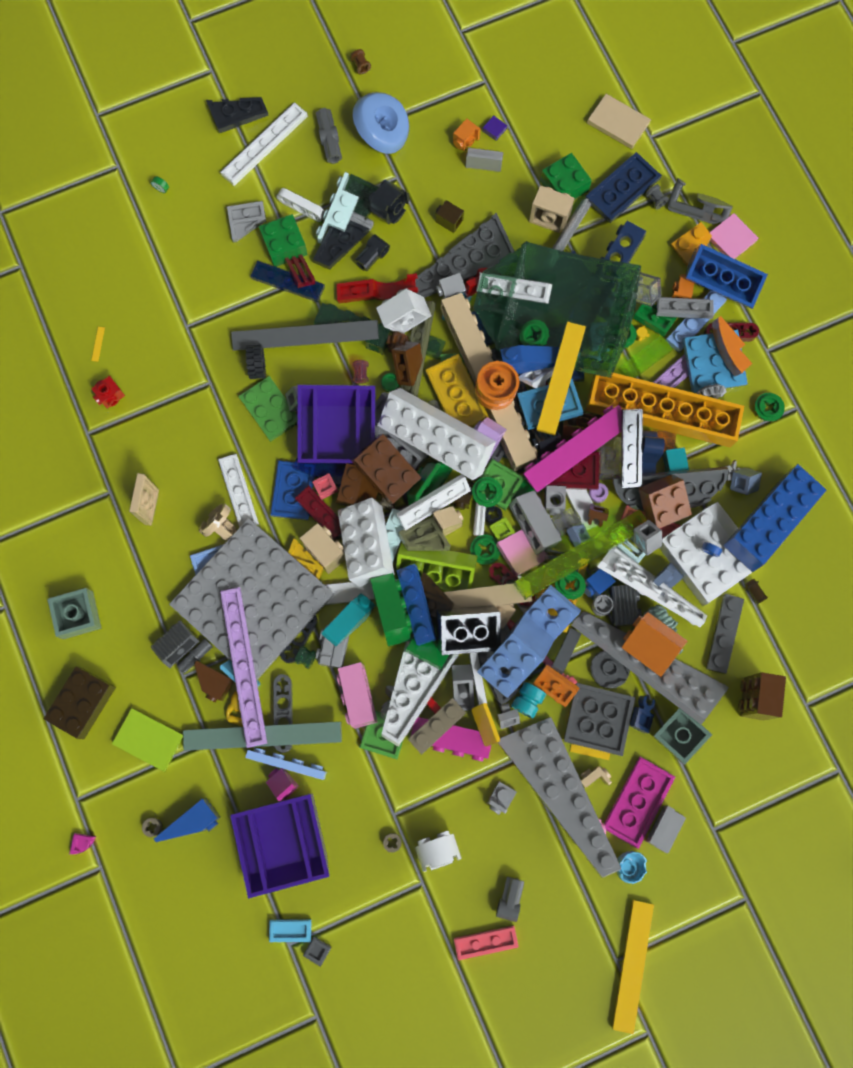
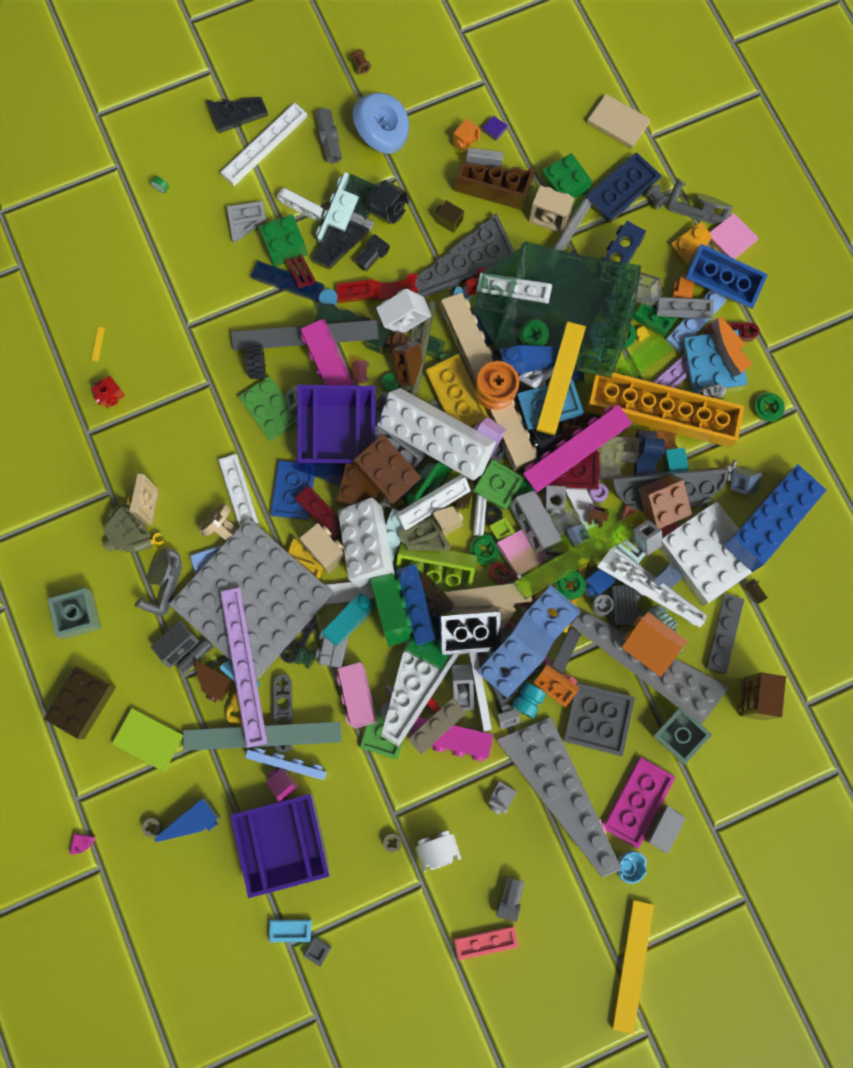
(126, 531): none -> olive torso
(166, 574): none -> dark grey piece
(325, 354): none -> dark pink brick
(325, 486): coral tile -> none
(328, 297): none -> dark azure tile
(450, 286): light grey brick -> none
(485, 724): yellow slope -> none
(494, 487): green gear -> none
(495, 184): none -> reddish brown wedge
(589, 752): yellow piece -> none
(590, 776): tan bracket -> none
(608, 671): dark grey tile -> none
(631, 447): tile -> none
(641, 716): dark blue plate -> none
(711, 549): blue tile -> none

